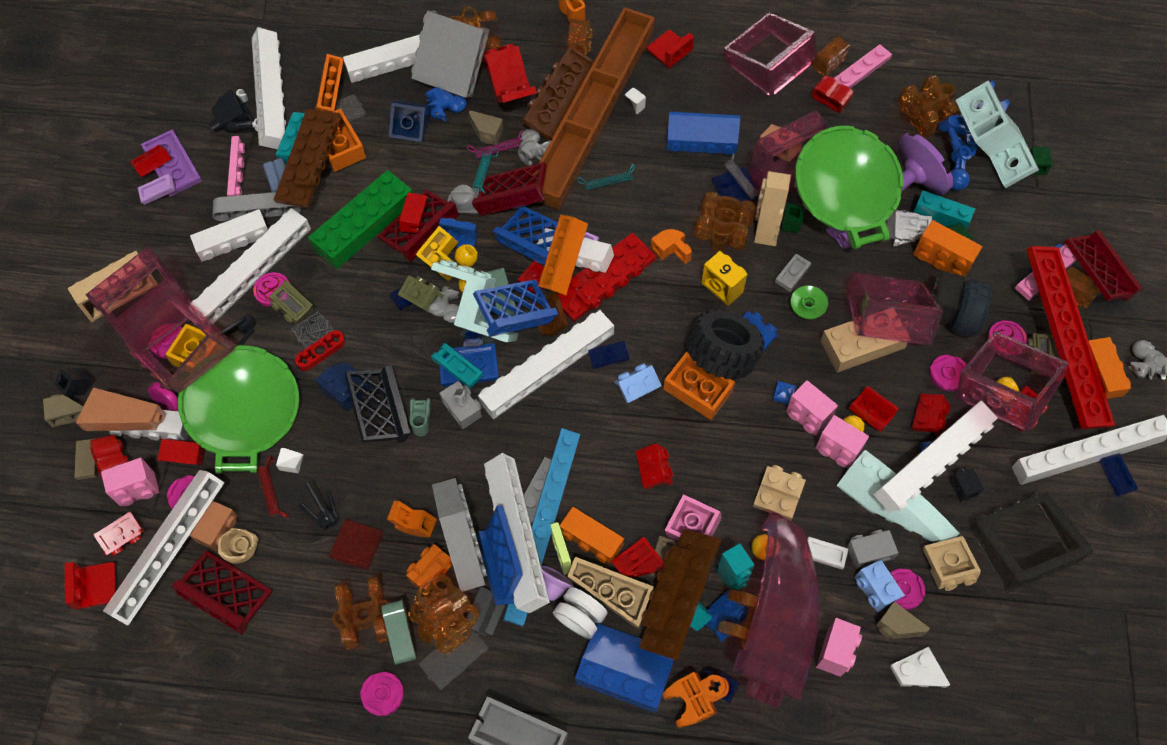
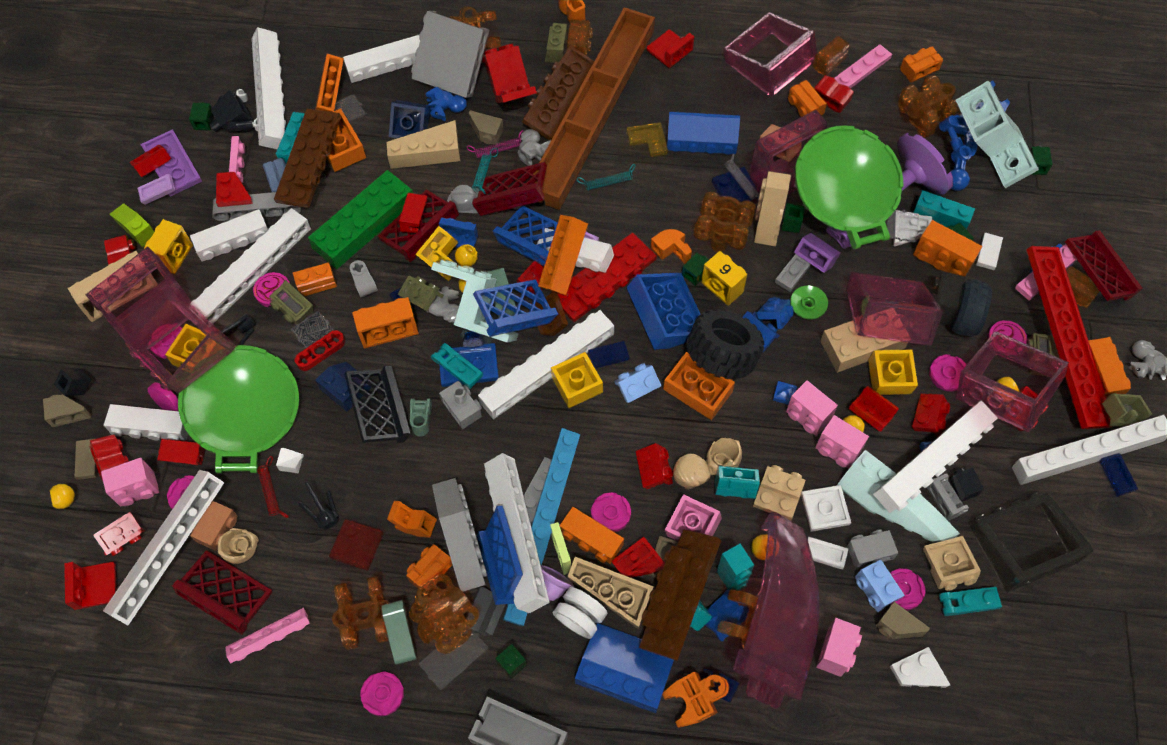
(62, 496): none -> yellow piece
(118, 248): none -> red brick
(118, 412): nougat slope -> none
(133, 224): none -> lime slope
(170, 244): none -> yellow brick
(201, 116): none -> dark green brick
(230, 190): none -> red wing
(267, 635): none -> bright pink plate
(314, 279): none -> orange brick
(363, 280): none -> light grey piece
(385, 322): none -> orange brick
(425, 147): none -> tan wedge
(511, 661): none -> dark green brick
(555, 43): none -> olive window
(577, 379): none -> yellow brick
(611, 511): none -> dark pink tile
(637, 99): white slope -> none
(650, 134): none -> clear yellow plate
(664, 308): none -> blue slope
(691, 471): none -> tan hair
(694, 268): none -> dark green brick
(723, 453): none -> tan hair
(737, 482): none -> teal brick
(778, 310): none -> blue bracket
(806, 99): none -> orange brick
(817, 252): none -> medium lavender brick
(825, 508): none -> white plate
(893, 372): none -> yellow brick
(921, 64): none -> orange brick
(946, 498): none -> light grey hinge
(970, 601): none -> teal plate
(990, 251): none -> white tile
(1126, 409): none -> olive window

